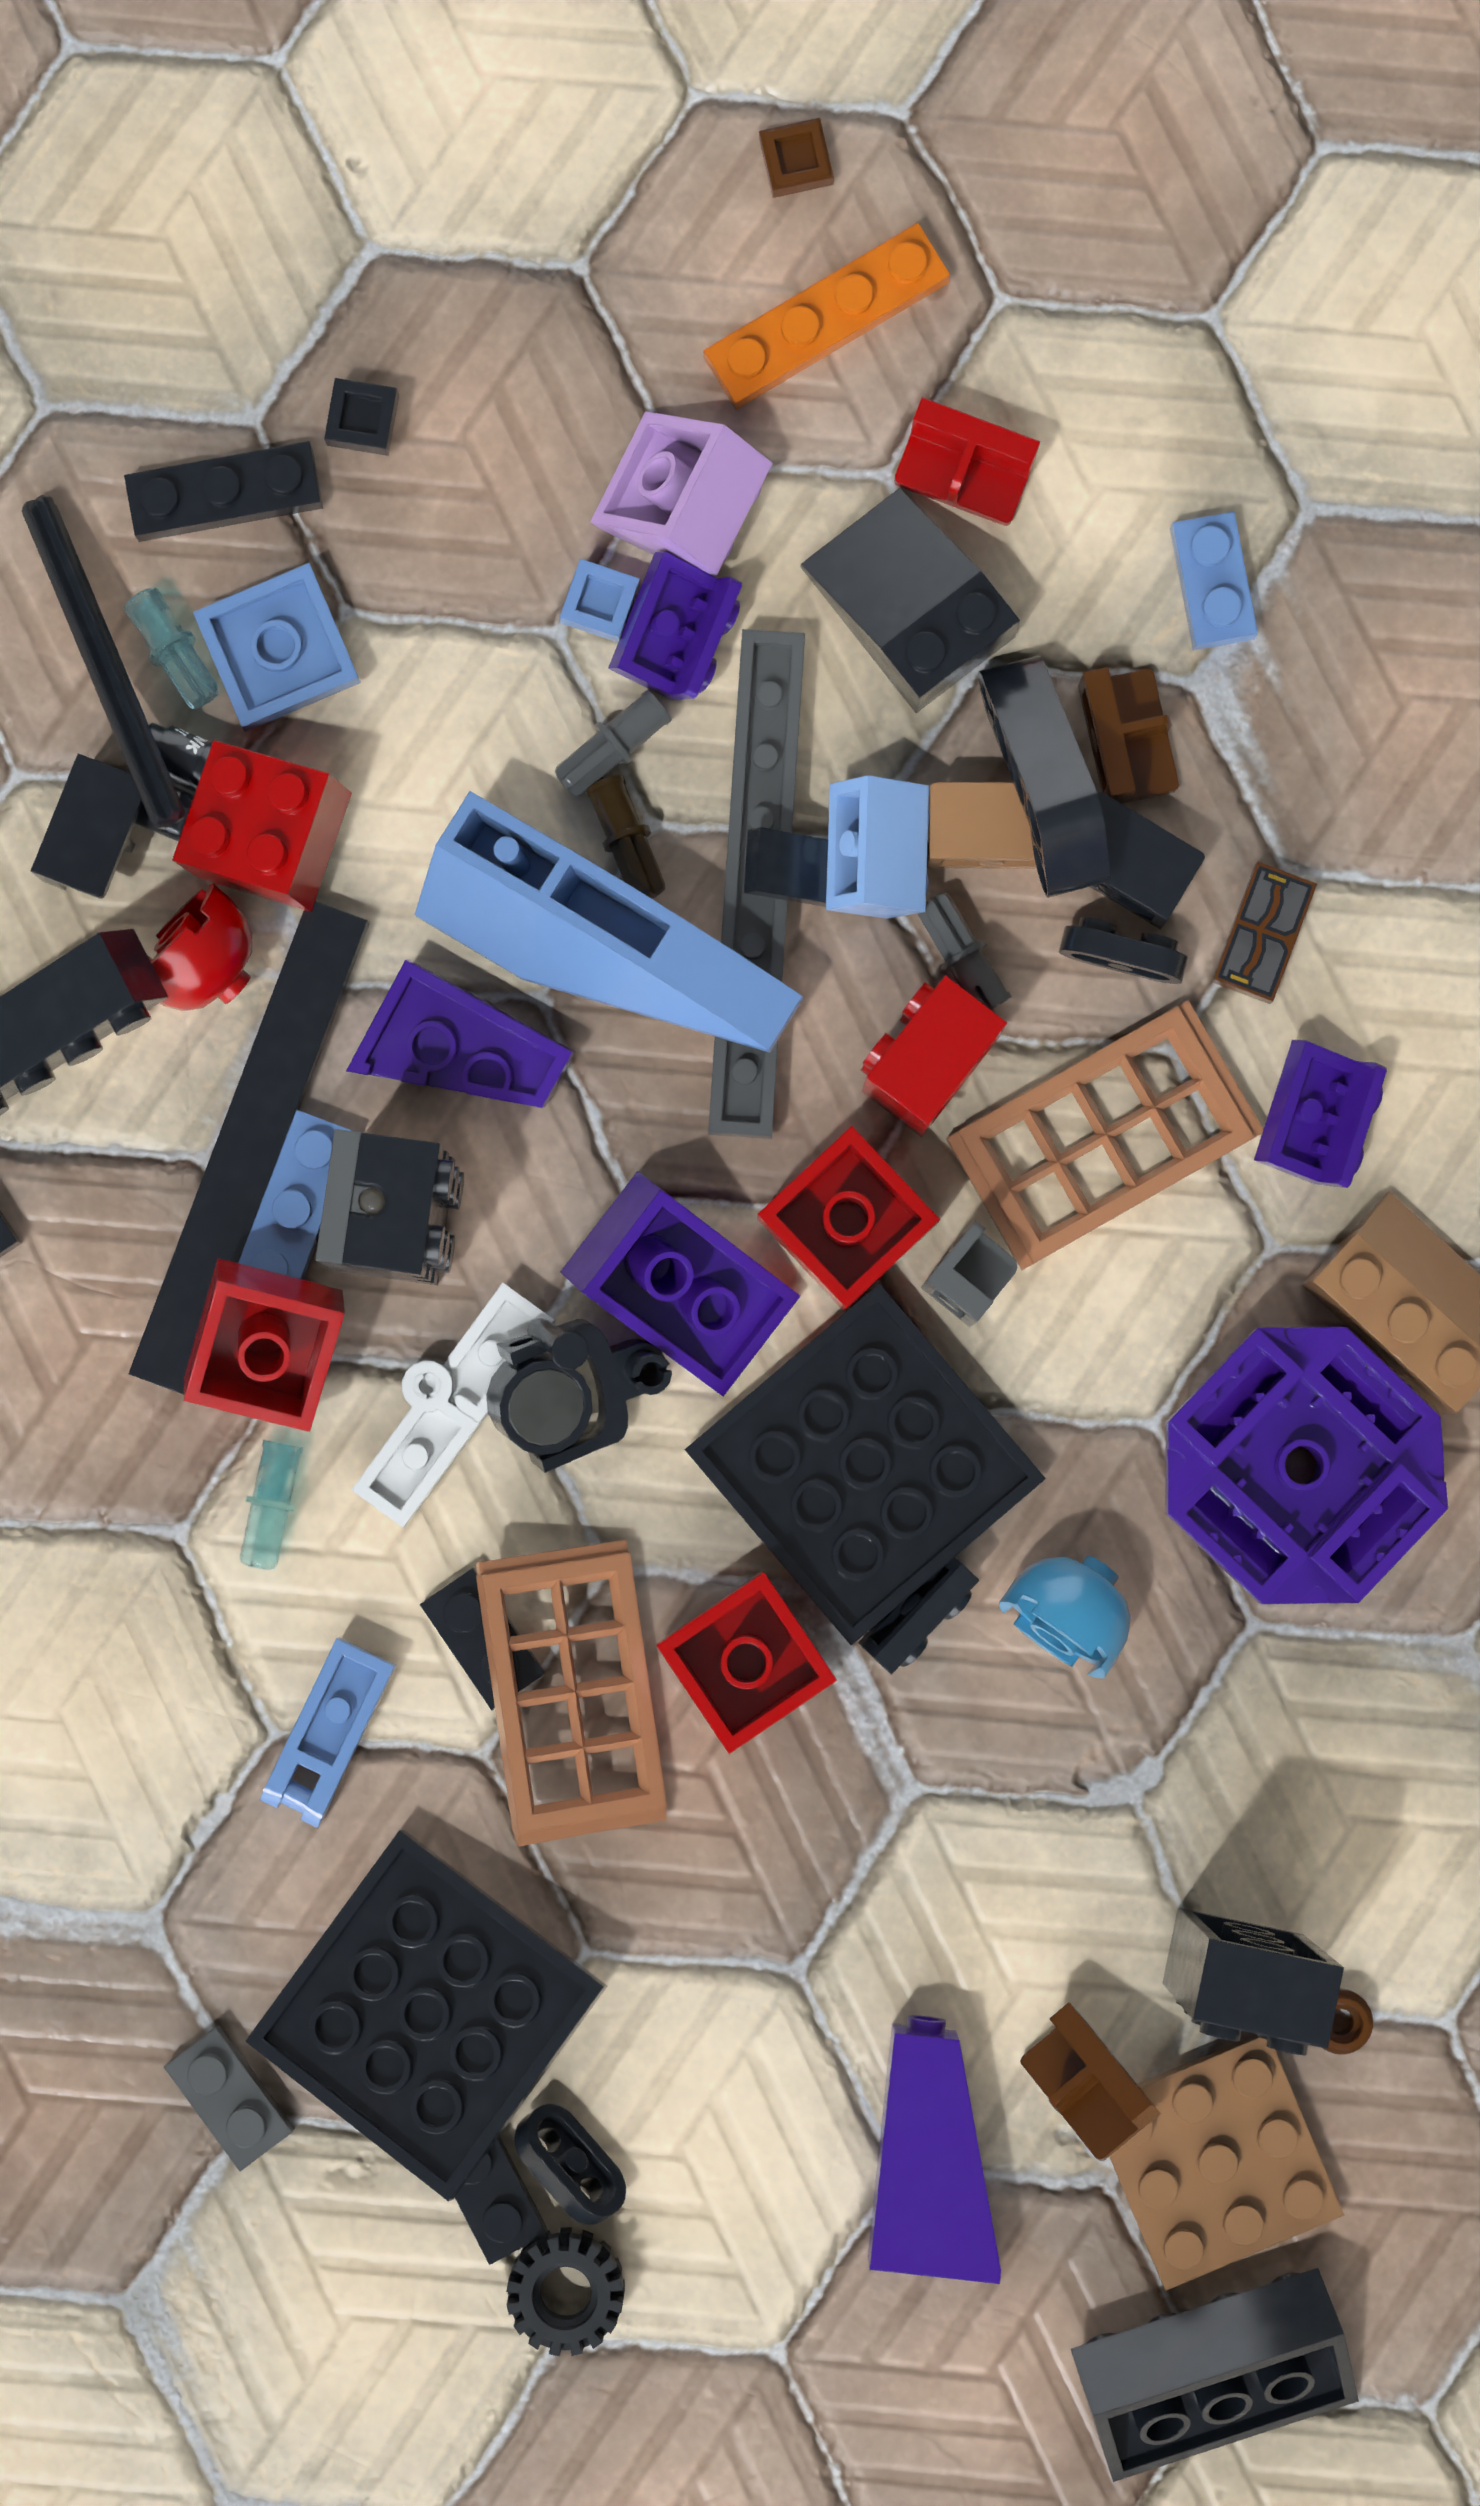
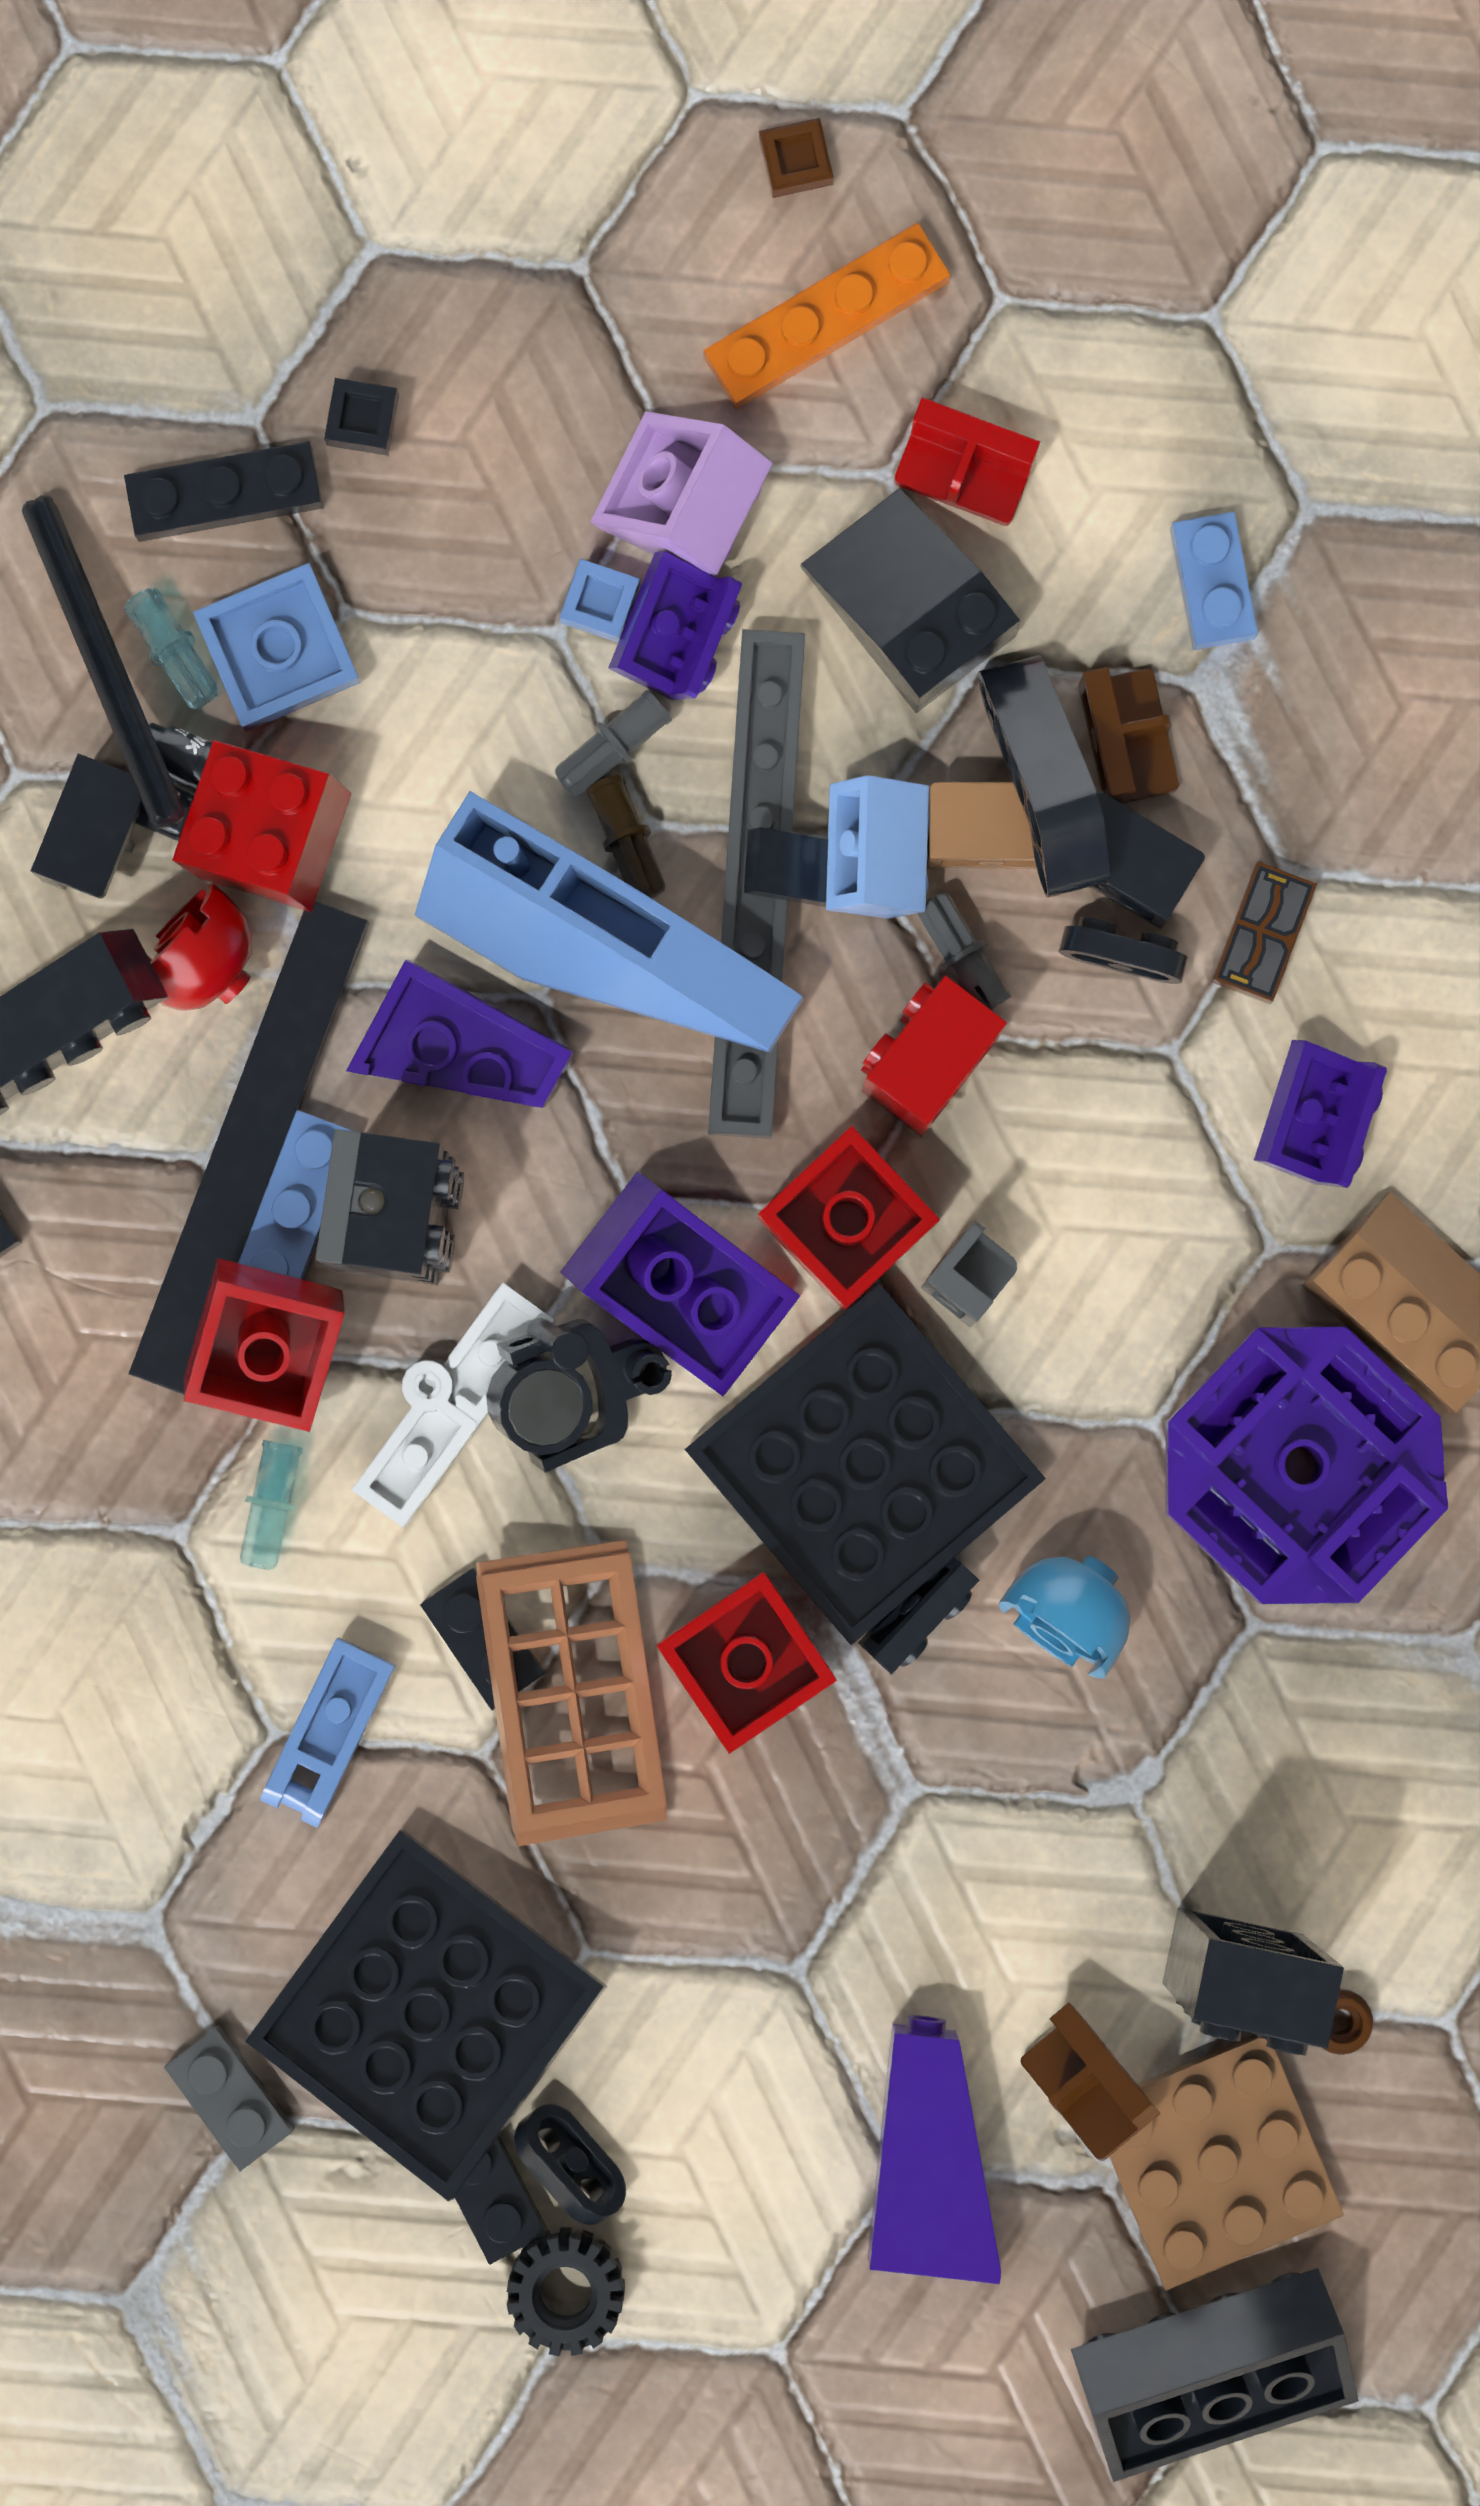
(1207, 1075): nougat piece -> none

